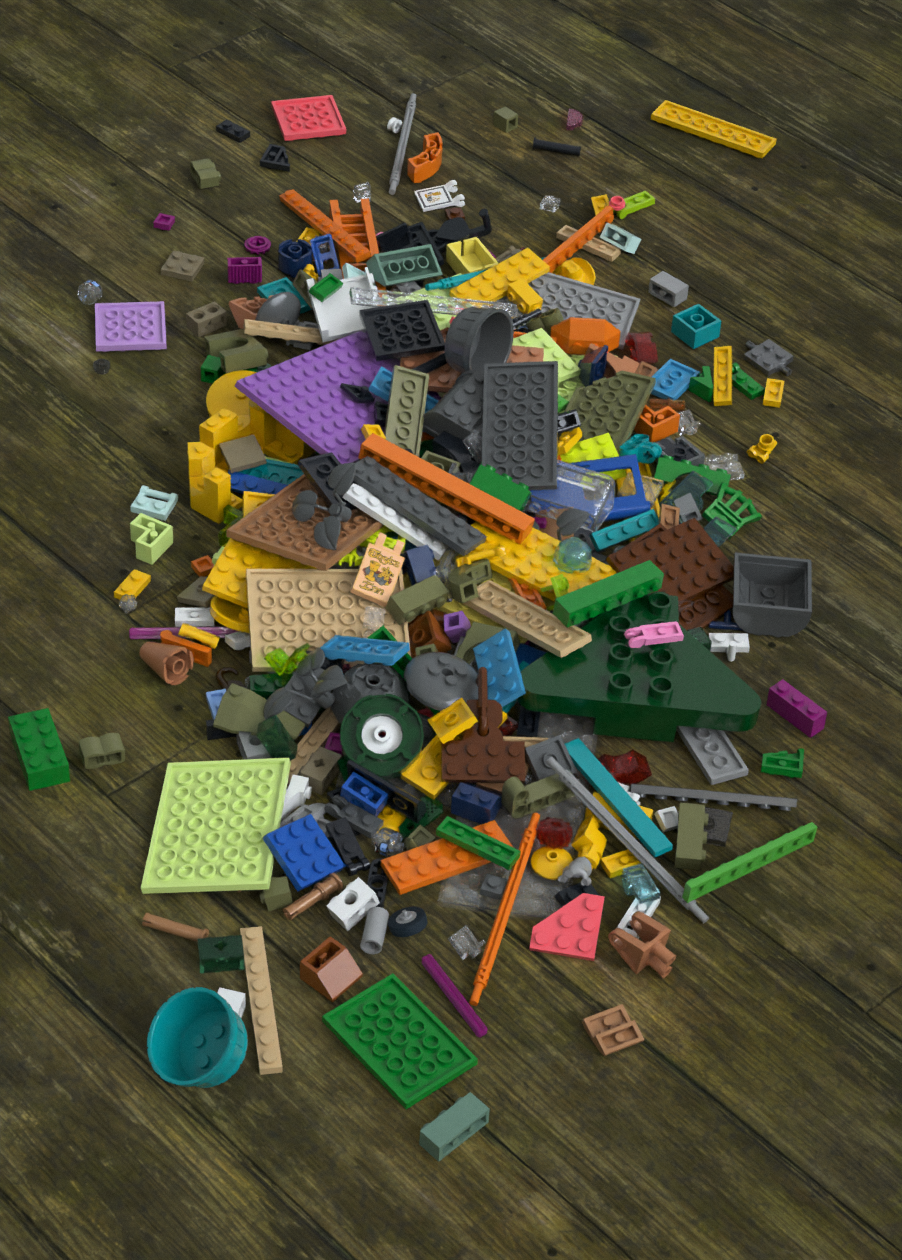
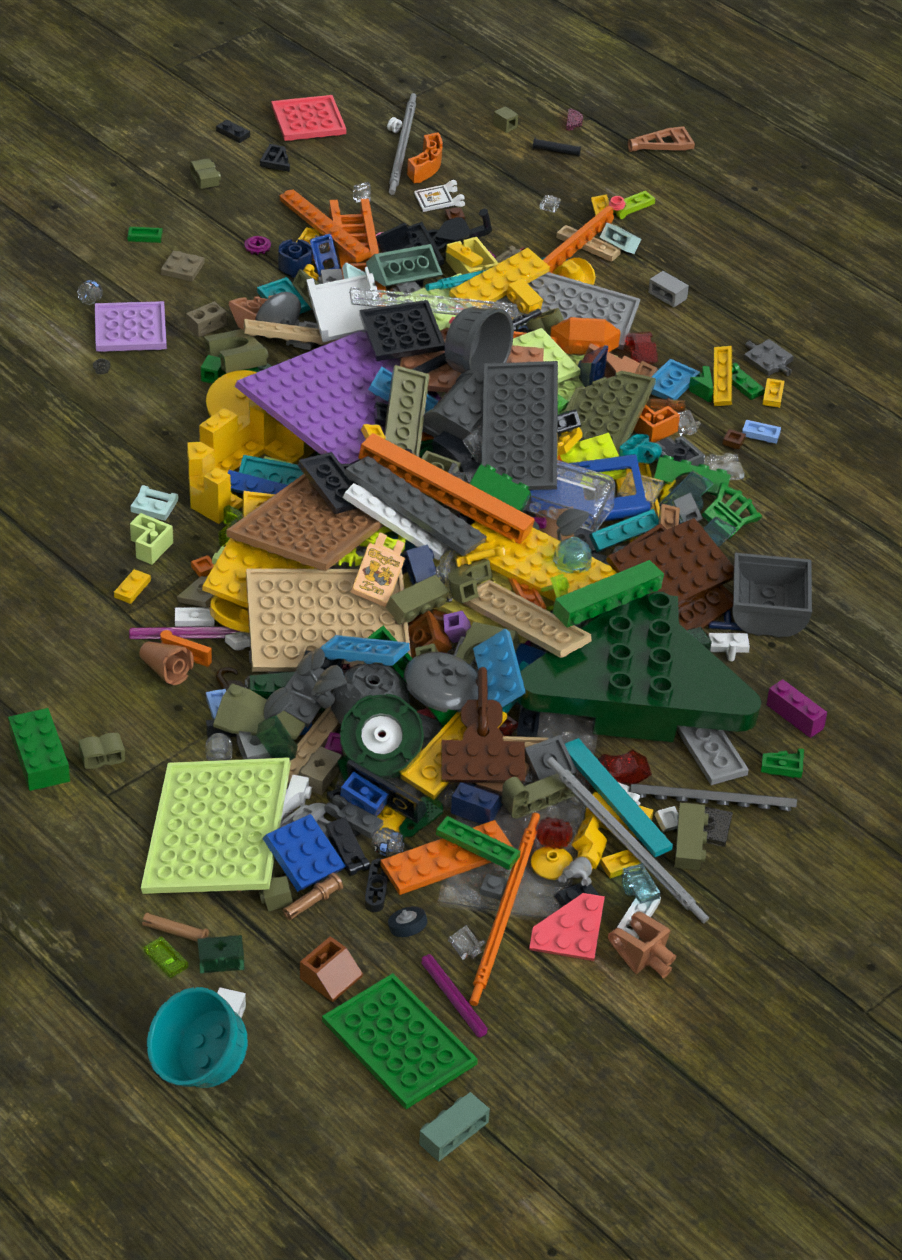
(127, 603): clear plate -> none
(145, 234): none -> green tile
(164, 221): magenta plate -> none
(166, 957): none -> clear neon green tile
(198, 634): yellow plate -> none
(218, 747): none -> clear head
(242, 453): dark tan tile -> none
(244, 270): magenta brick -> none
(261, 1001): tan plate -> none
(282, 663): clear neon green bracket -> none
(304, 505): dark grey plant -> none
(326, 287): green tile -> none
(351, 914): white brick -> none
(358, 393): black piece -> none
(373, 619): clear brick -> none
(374, 930): light grey pin -> none
(418, 837): olive plate -> none
(452, 720): yellow plate -> none
(464, 254): none -> yellow plate
(612, 1030): medium nougat slope -> none
(654, 634): bright pink hinge -> none
(679, 135): none -> nougat plate
(696, 326): teal brick -> none
(713, 129): yellow plate -> none
(734, 439): none -> reddish brown plate
(749, 862): bright green plate -> none
(761, 431): none -> light blue plate
(763, 448): yellow plate -> none

